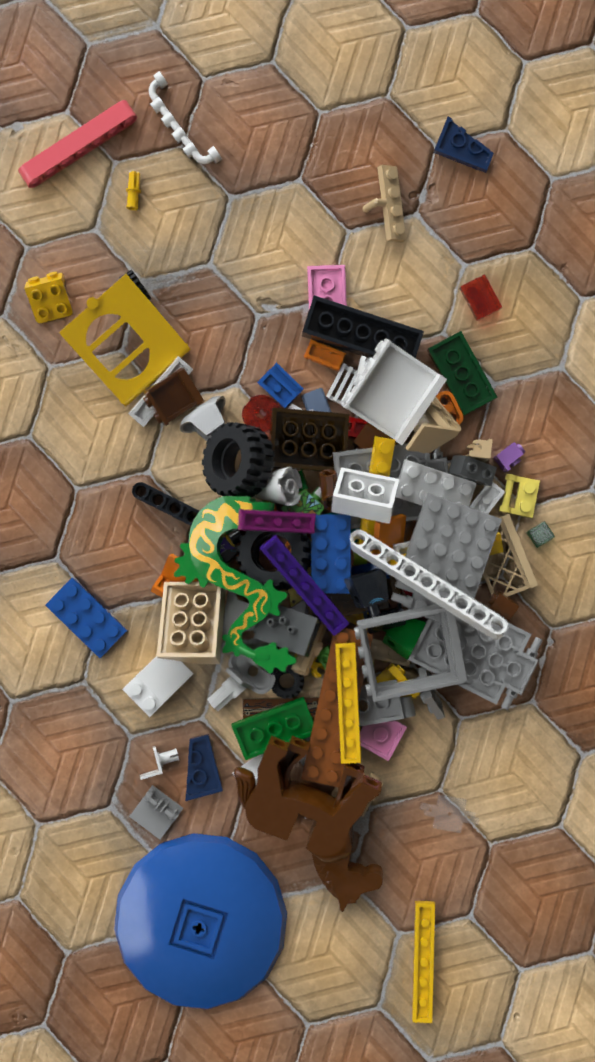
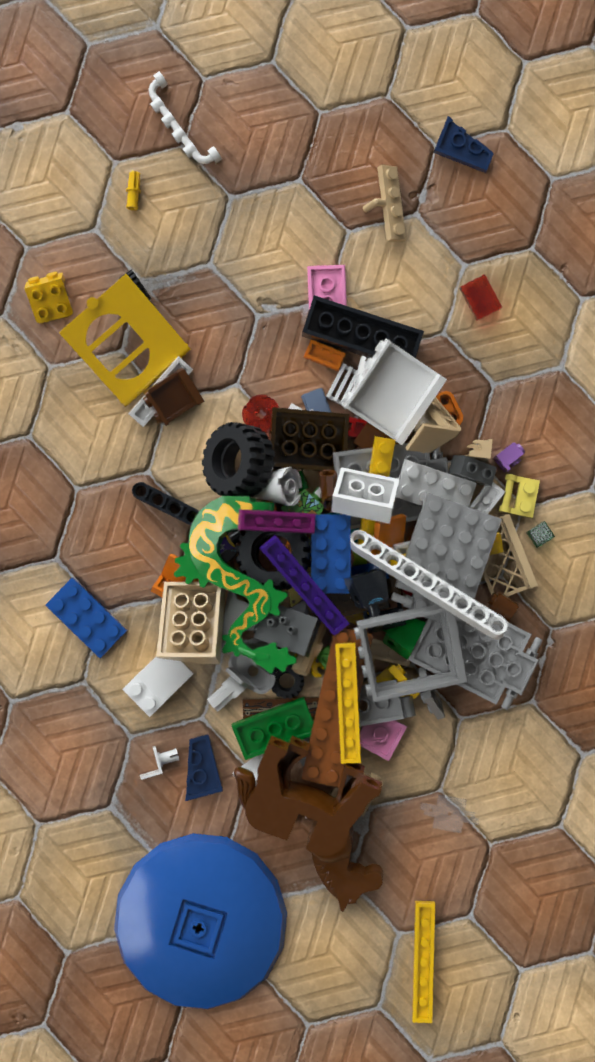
(77, 144): coral beam -> none
(156, 812): light grey hinge -> none
(205, 418): piece -> none
(280, 386): blue plate -> none
(463, 373): dark green plate -> none

